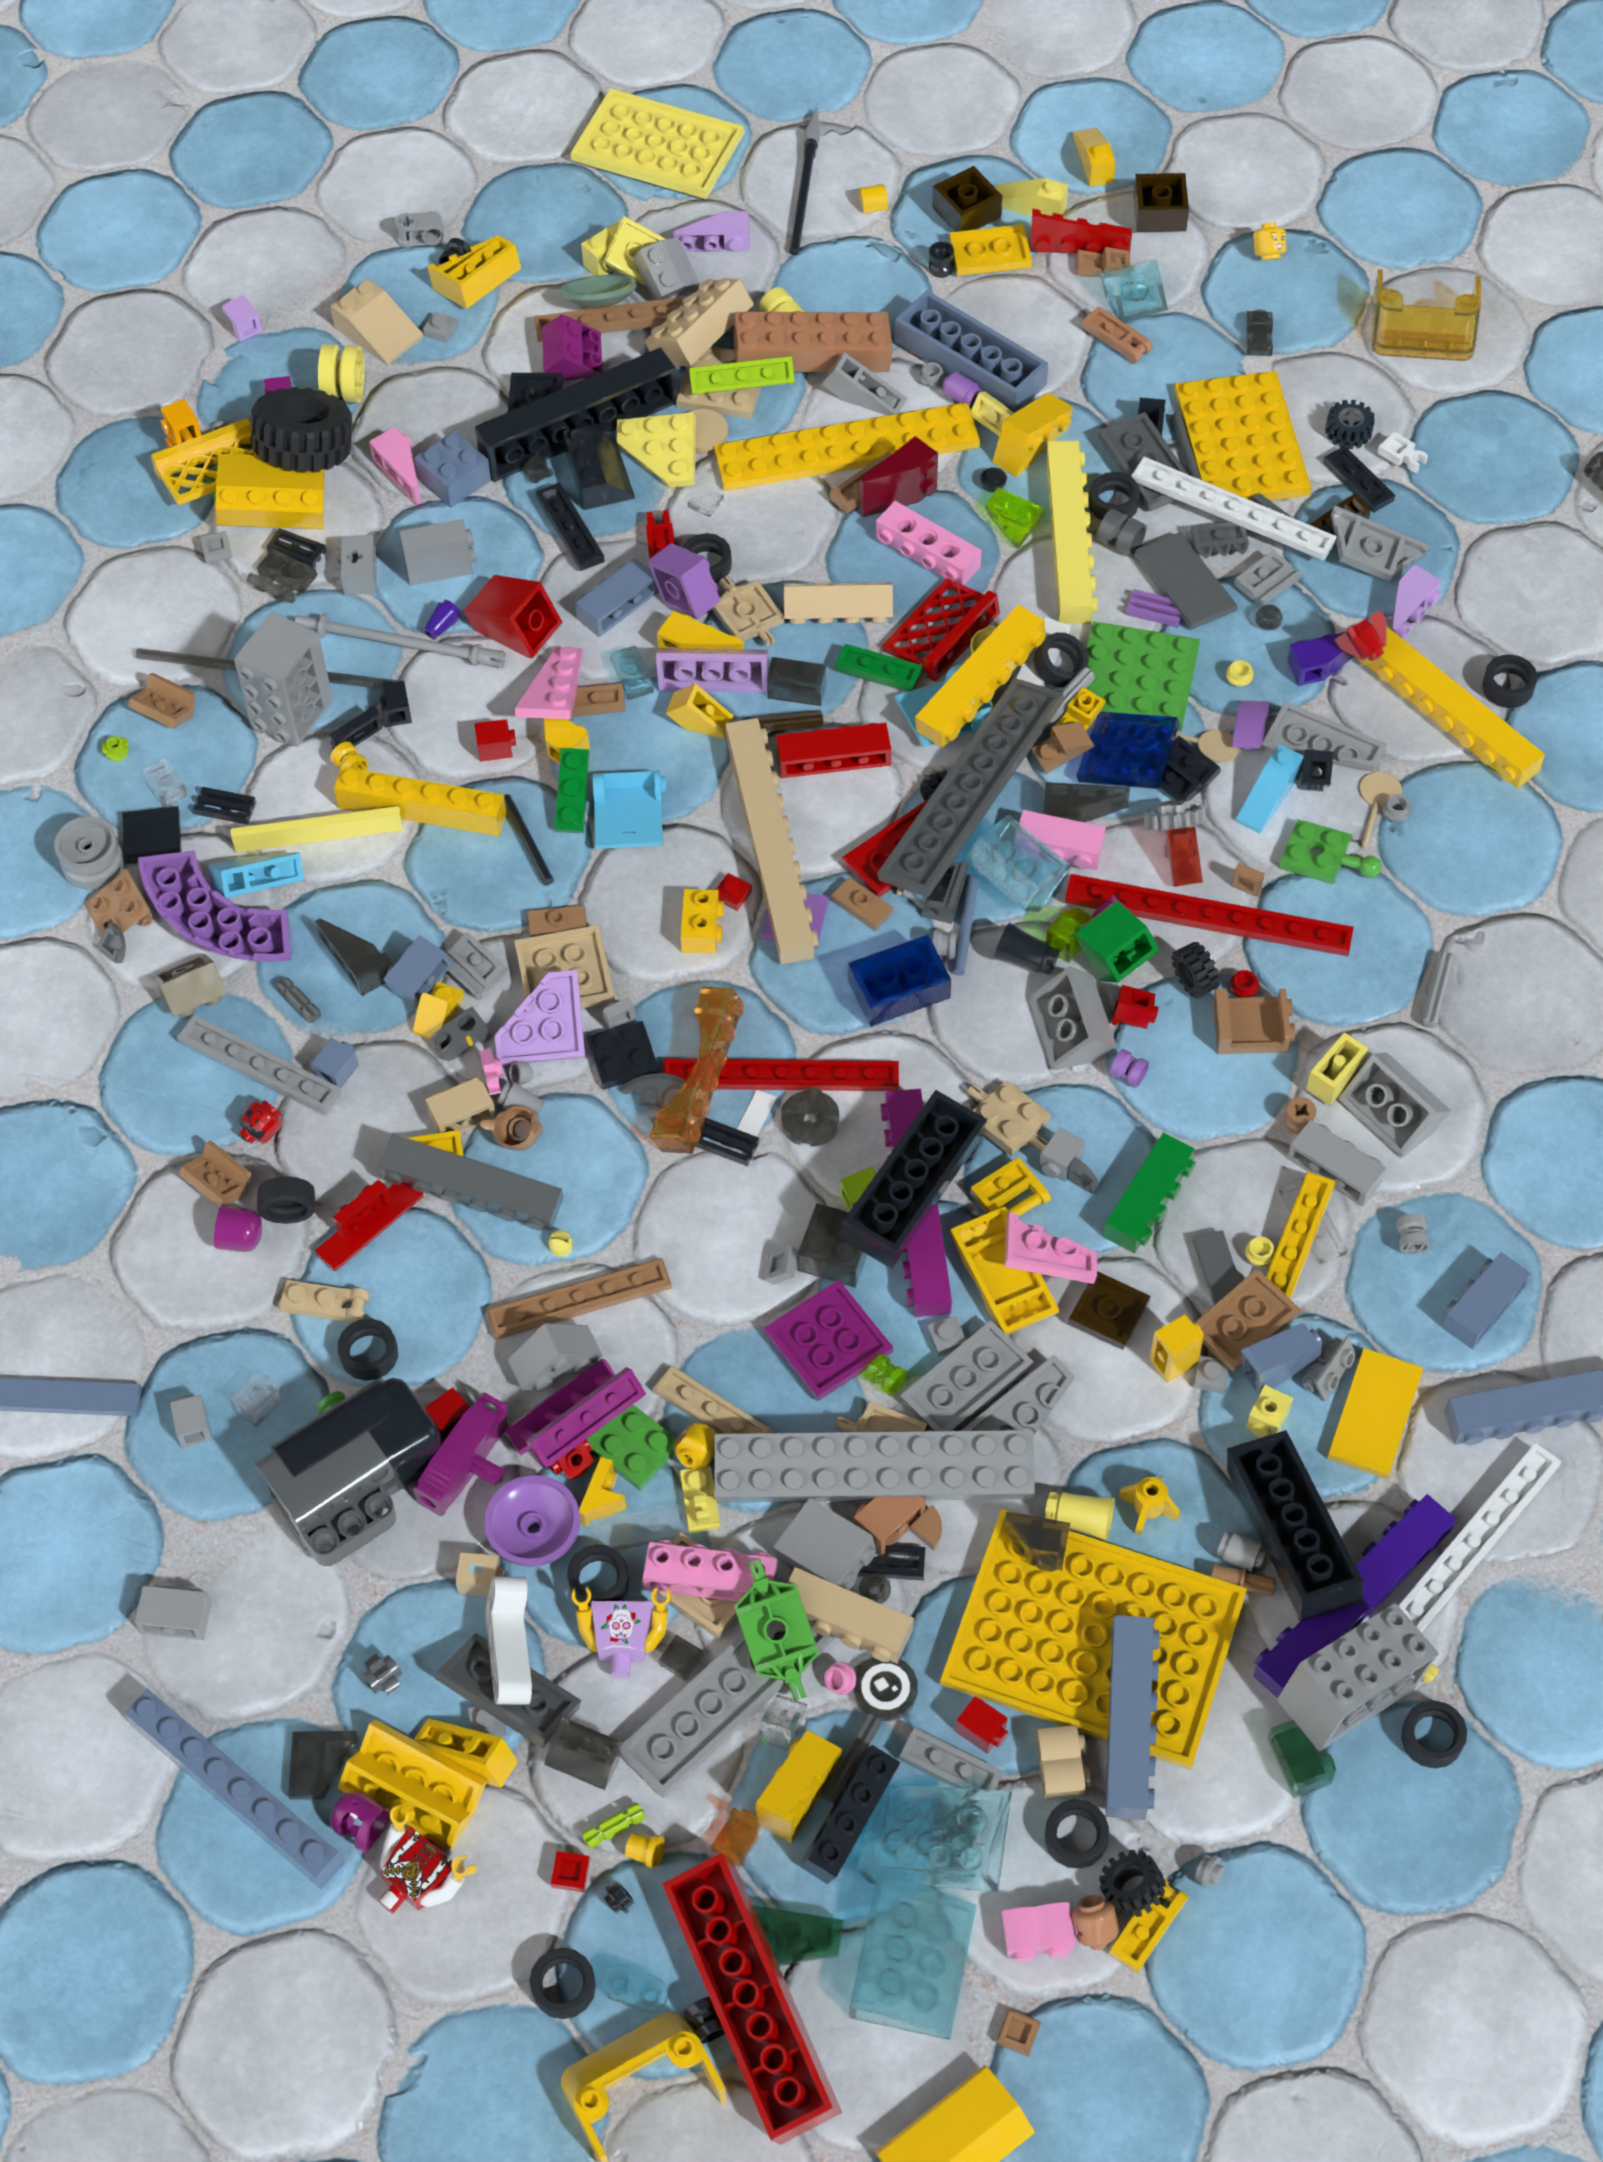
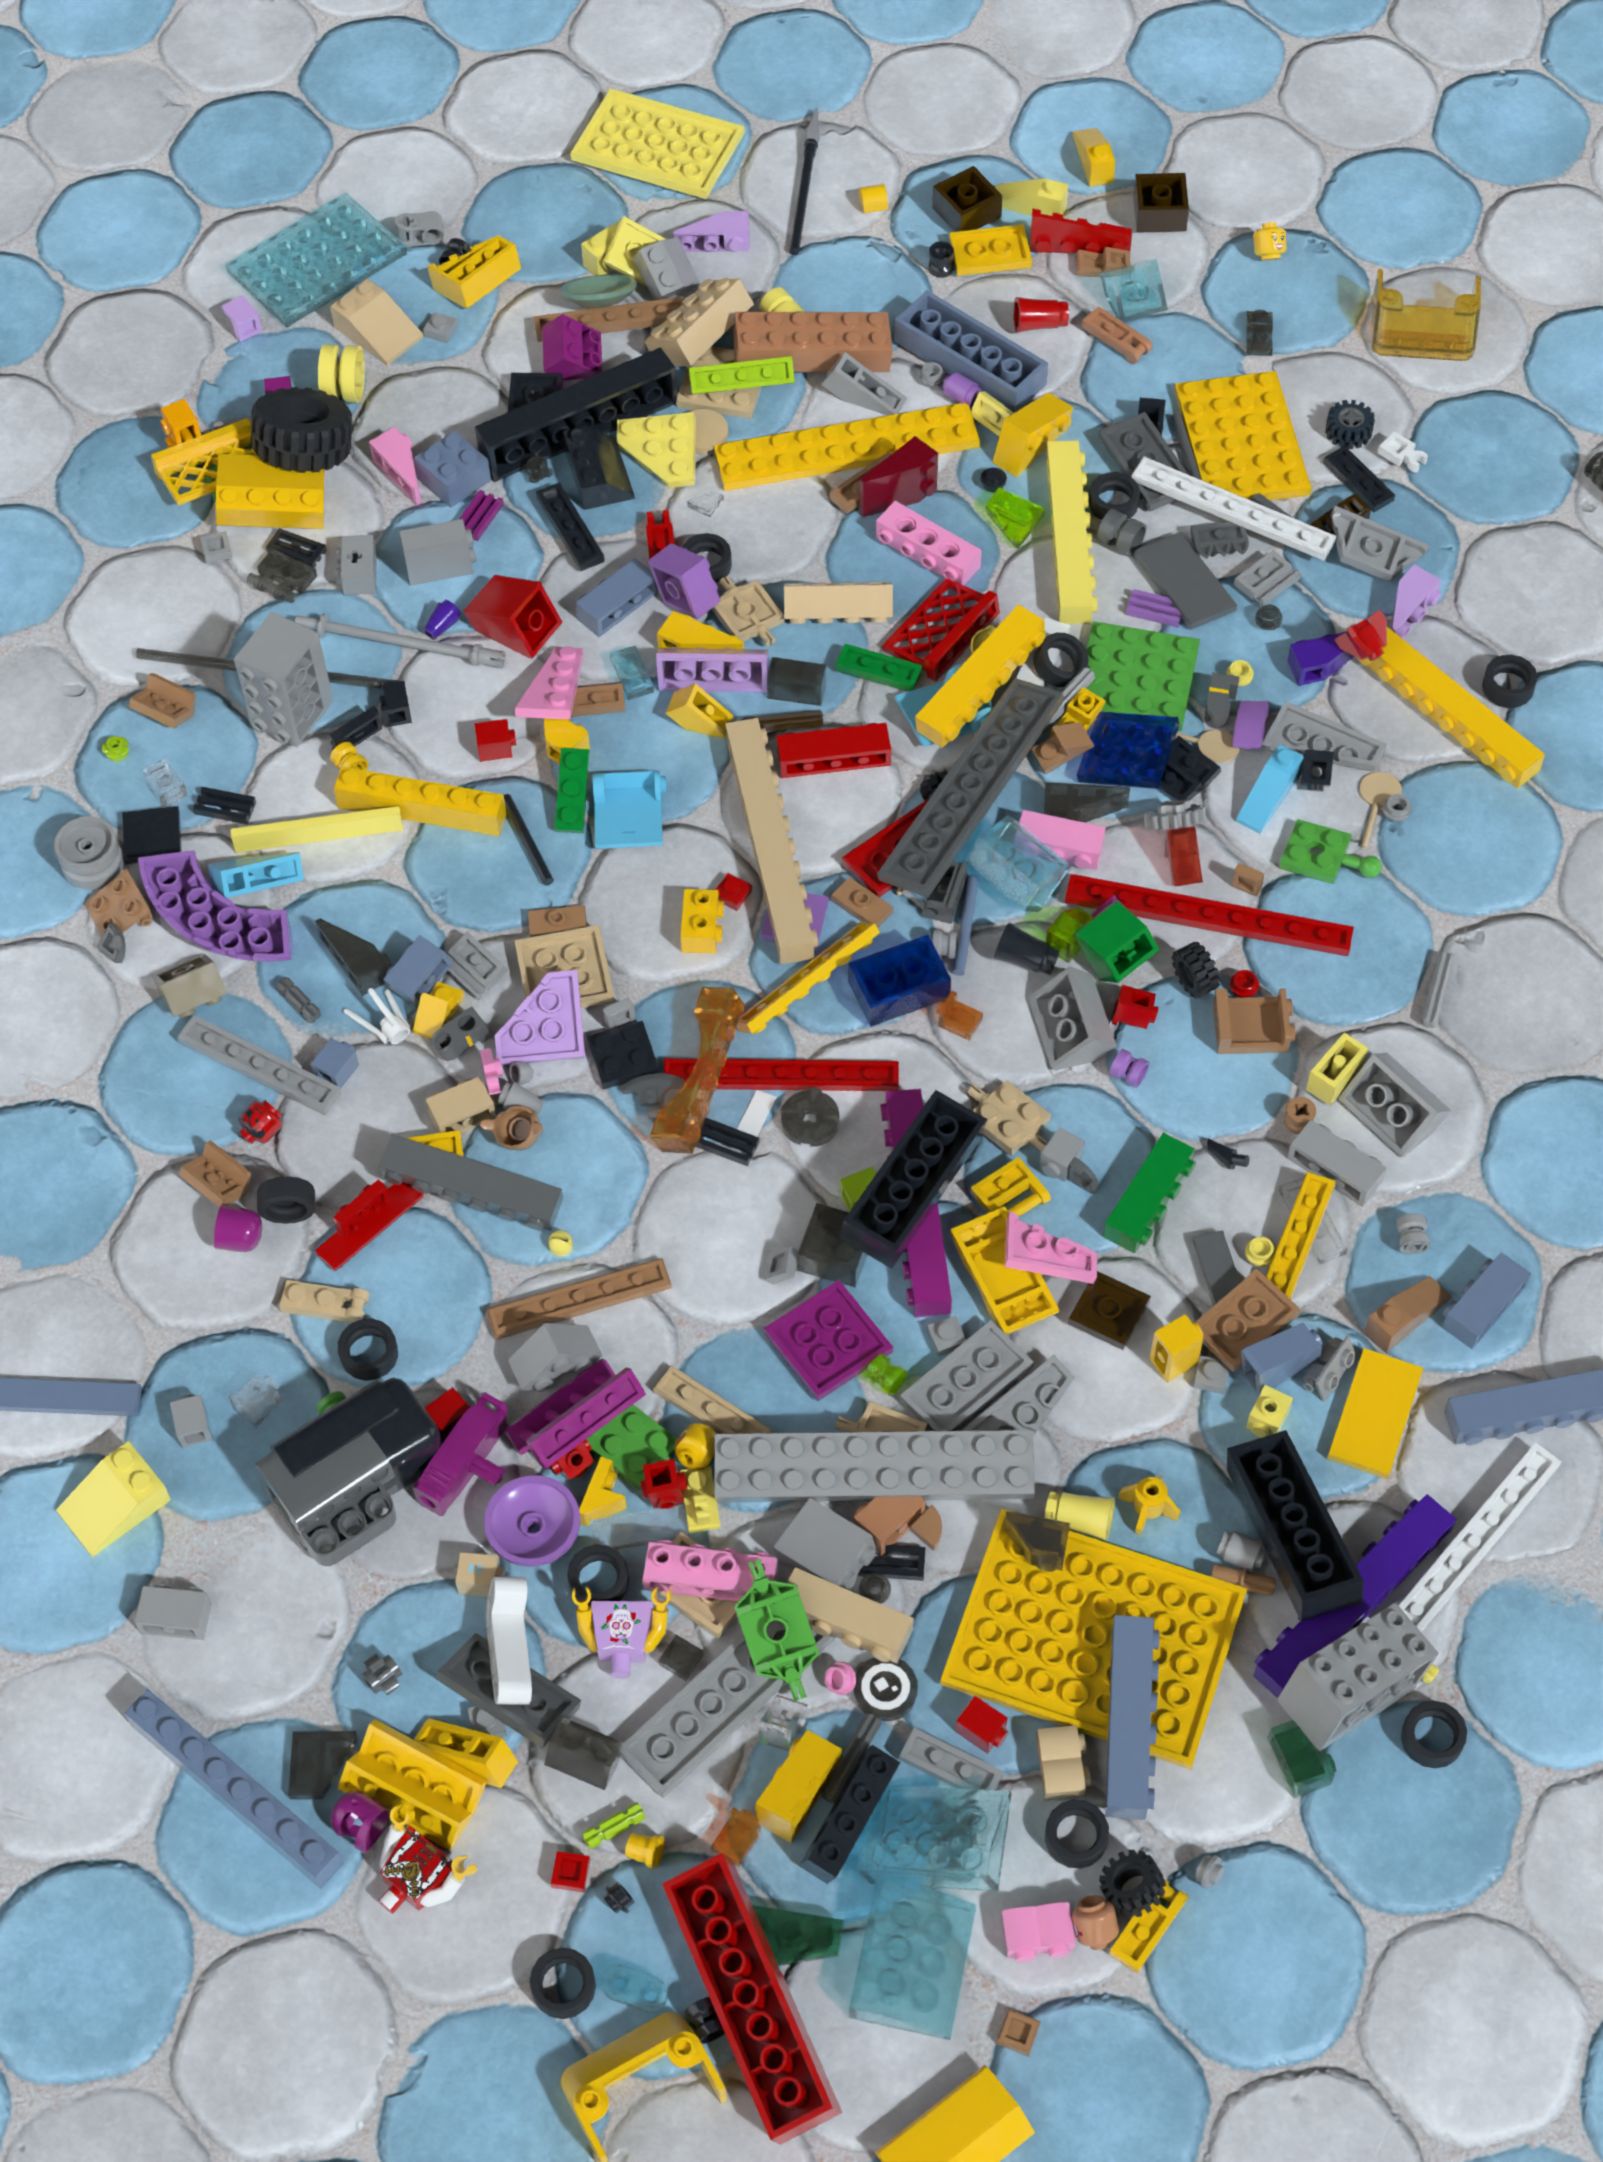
(113, 1499): none -> light yellow slope
(316, 259): none -> clear light blue plate
(393, 1026): none -> white plant
(475, 512): none -> magenta tile
(663, 1484): none -> red brick
(814, 972): none -> yellow plate
(958, 1017): none -> clear orange bracket
(1039, 314): none -> red plant
(1218, 706): none -> dark grey leg
(1227, 1155): none -> black bar
(1405, 1313): none -> medium nougat slope

